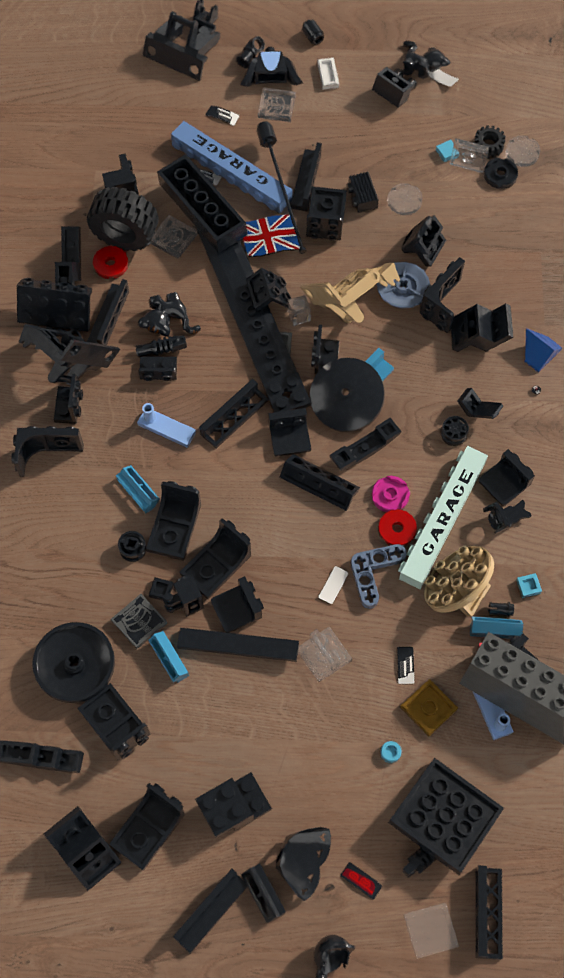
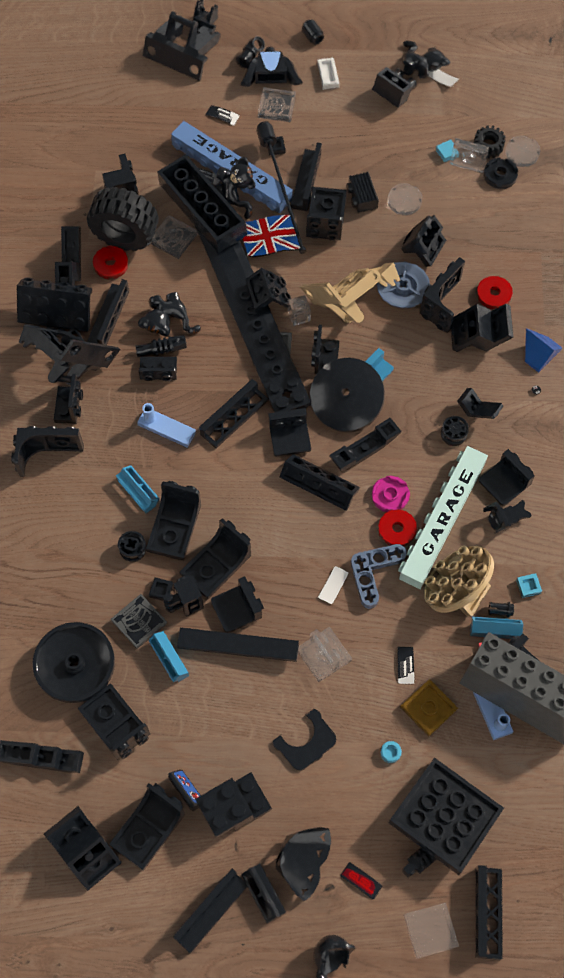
(185, 788): none -> slope
(238, 177): none -> black animal
(279, 147): none -> black tile
(305, 755): none -> black piece
(494, 283): none -> red tile

